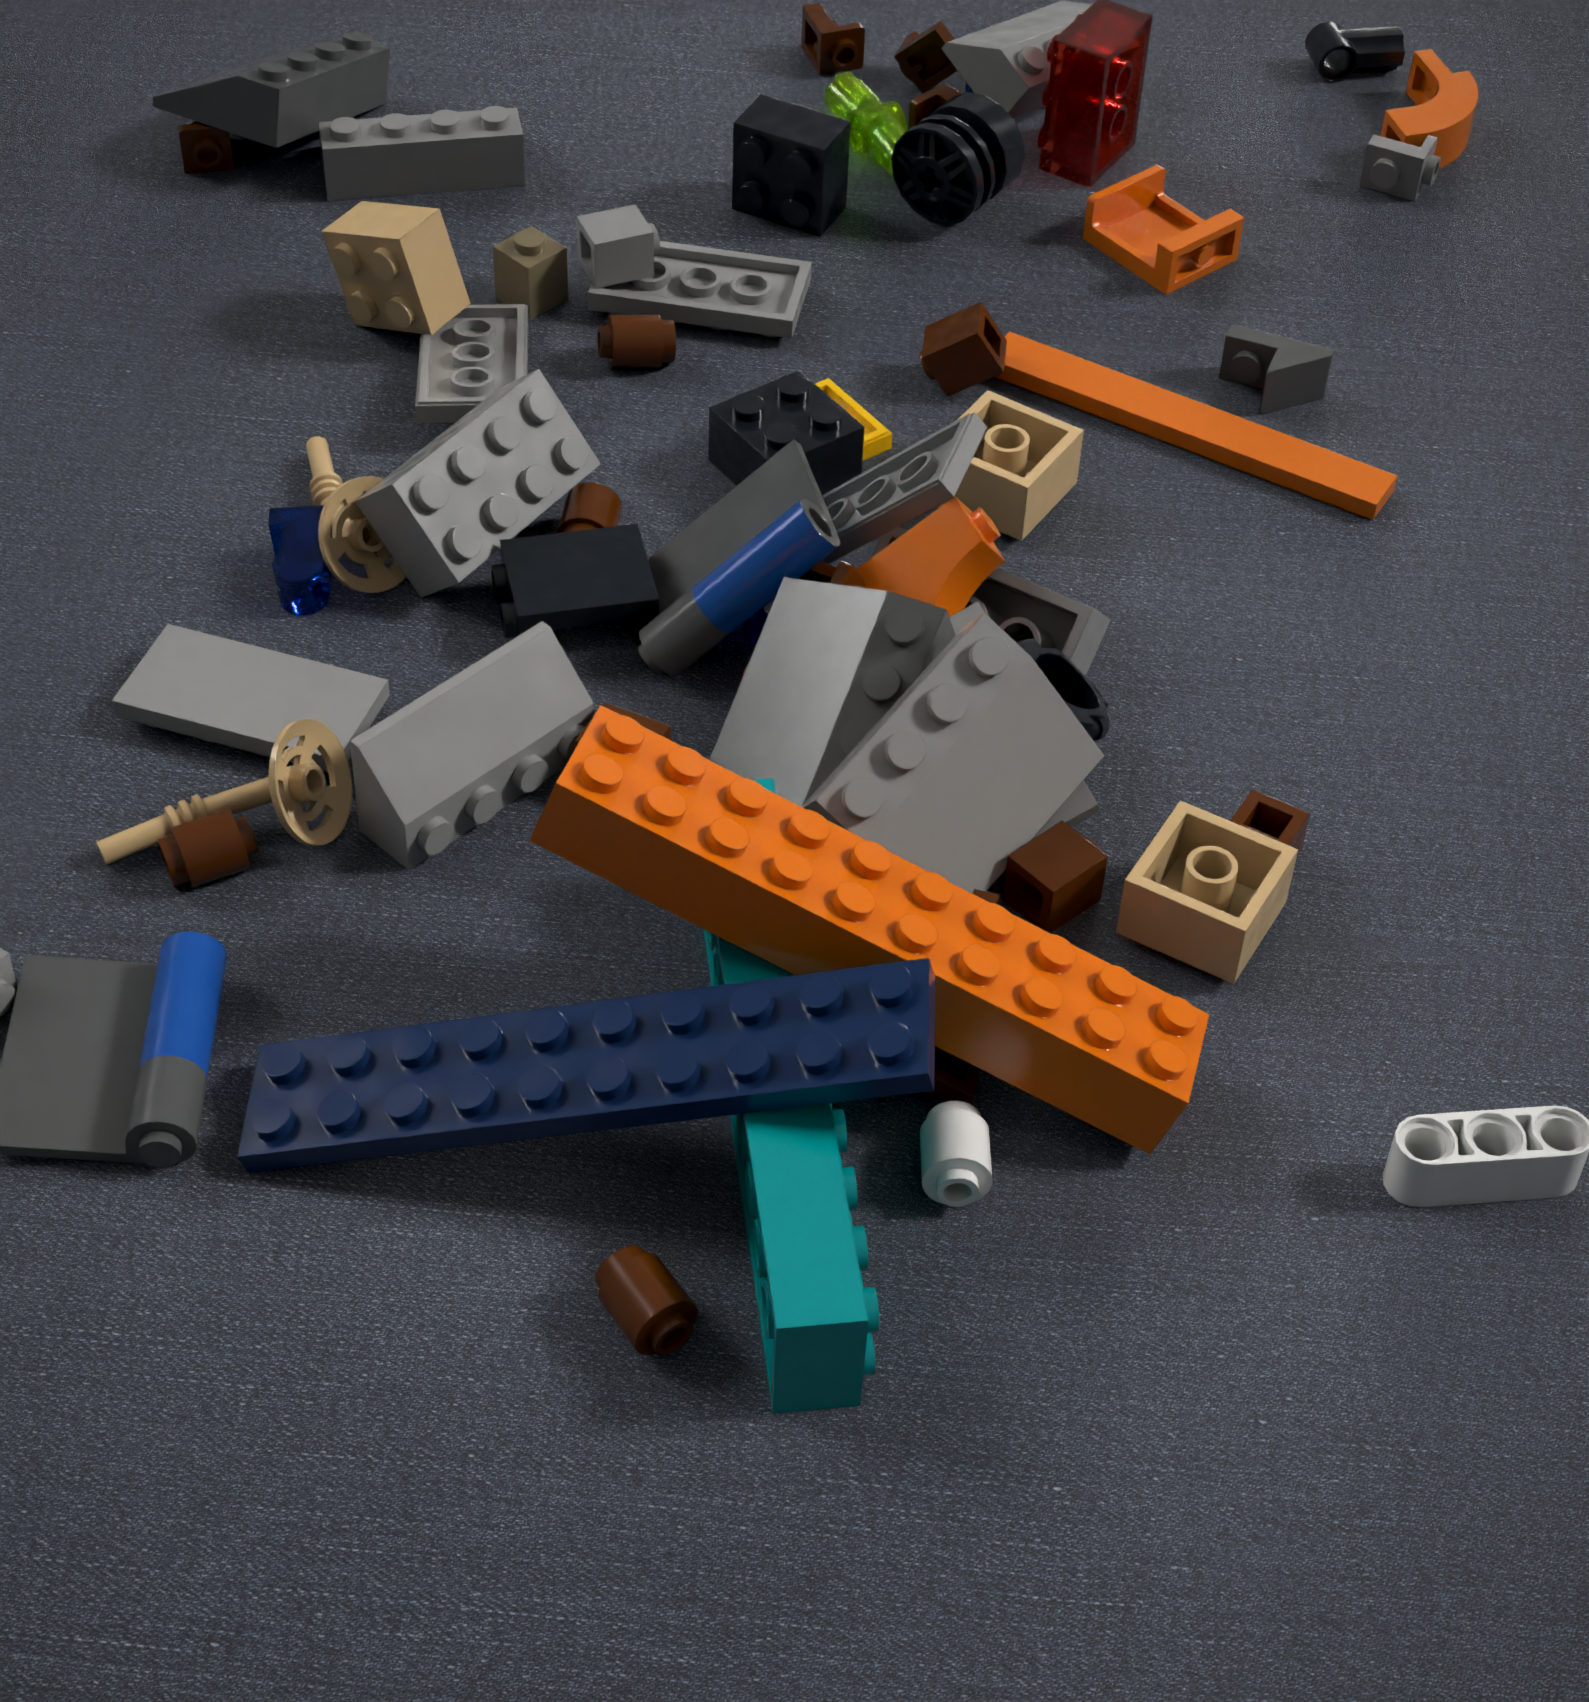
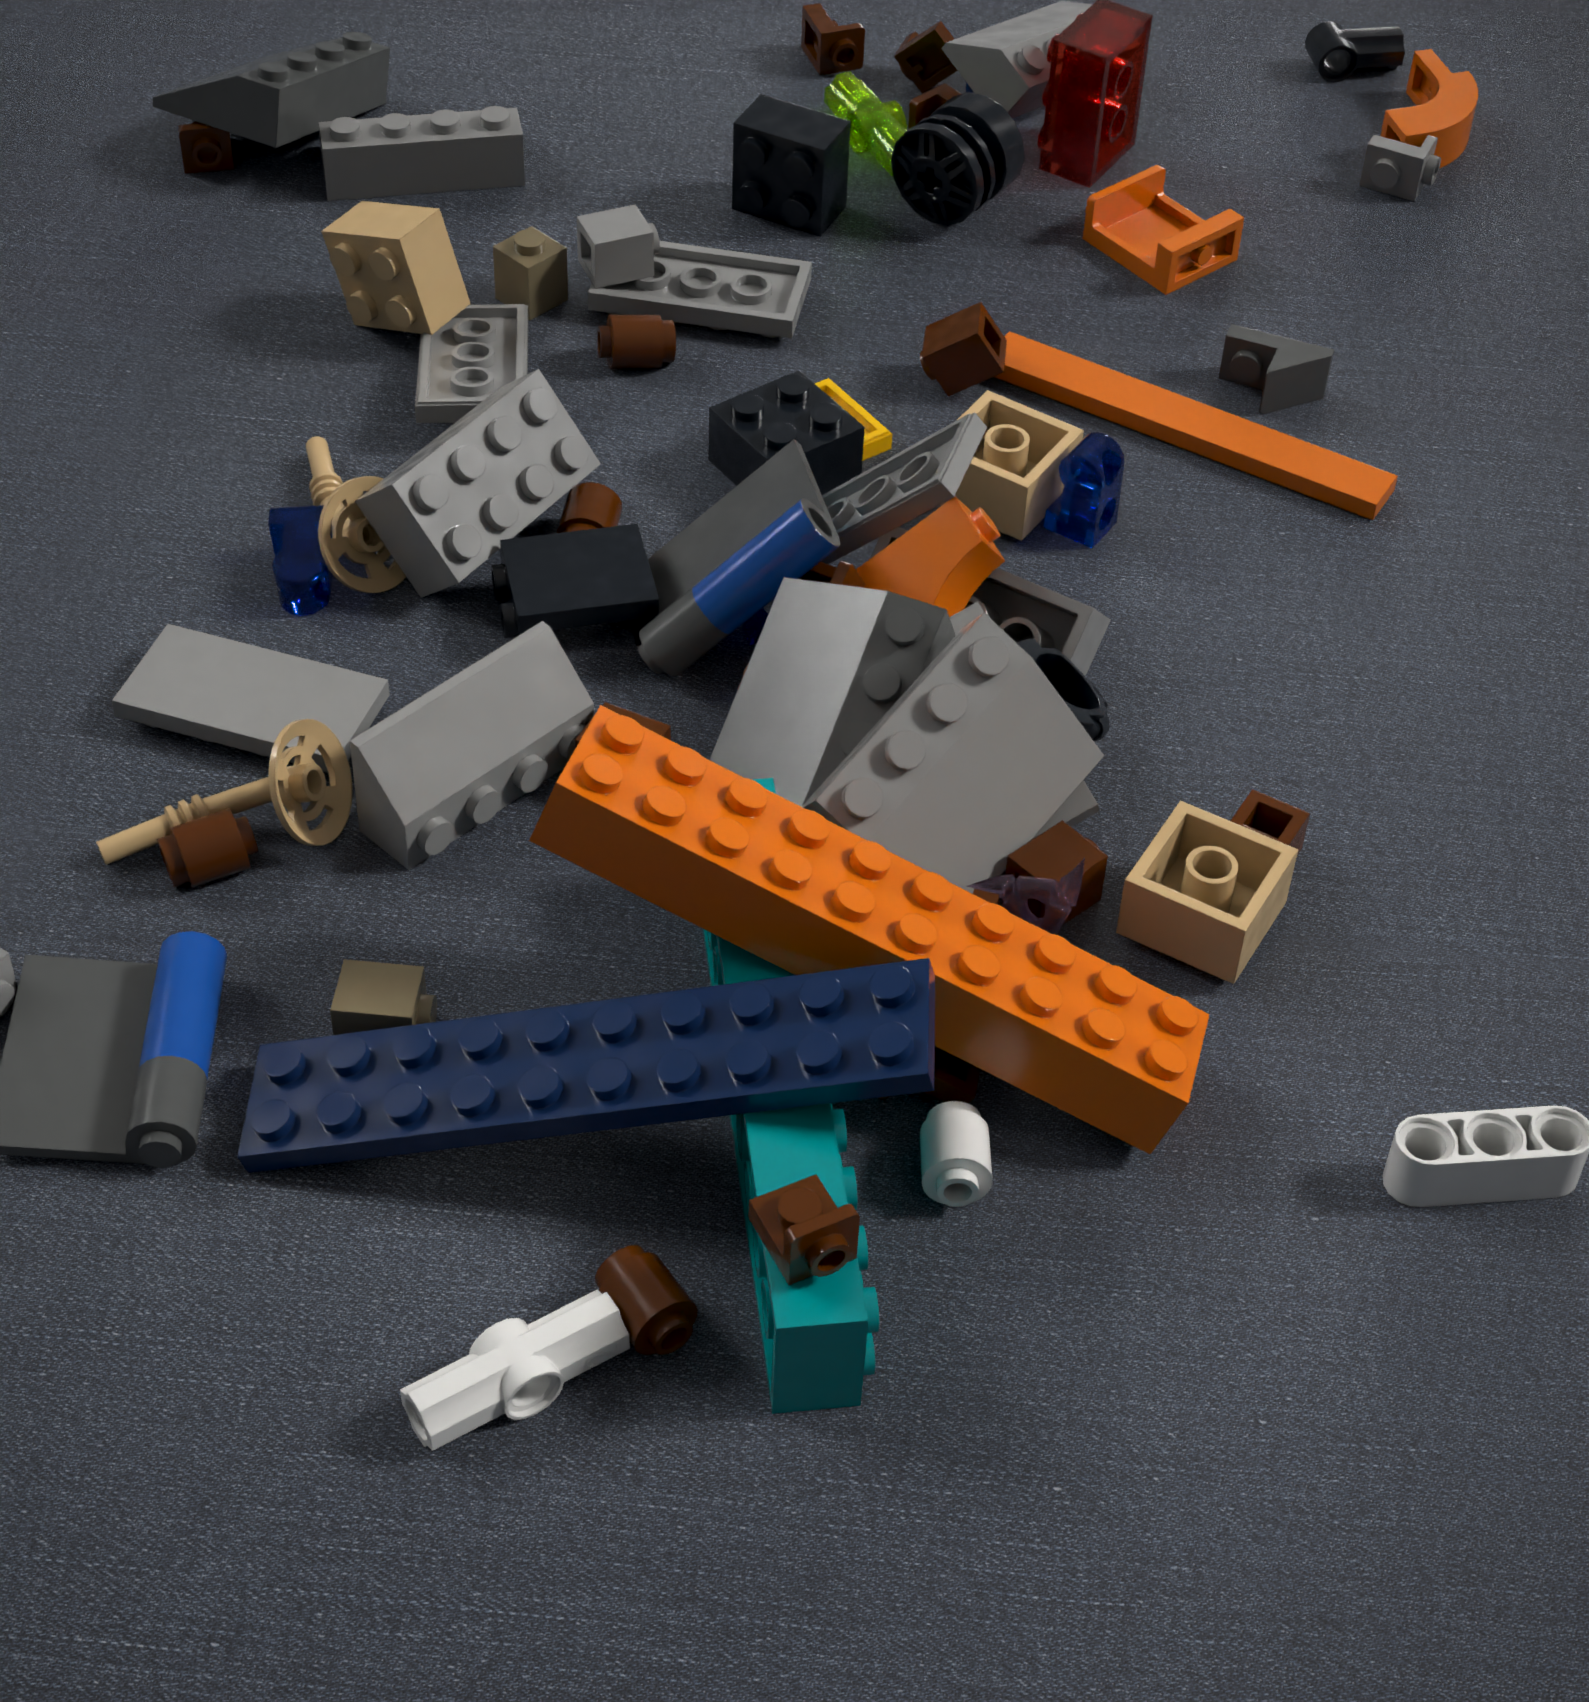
(380, 997): none -> dark tan brick
(515, 1369): none -> white piece
(805, 1229): none -> reddish brown bracket
(1056, 896): none -> piece
(1091, 490): none -> clear blue leg

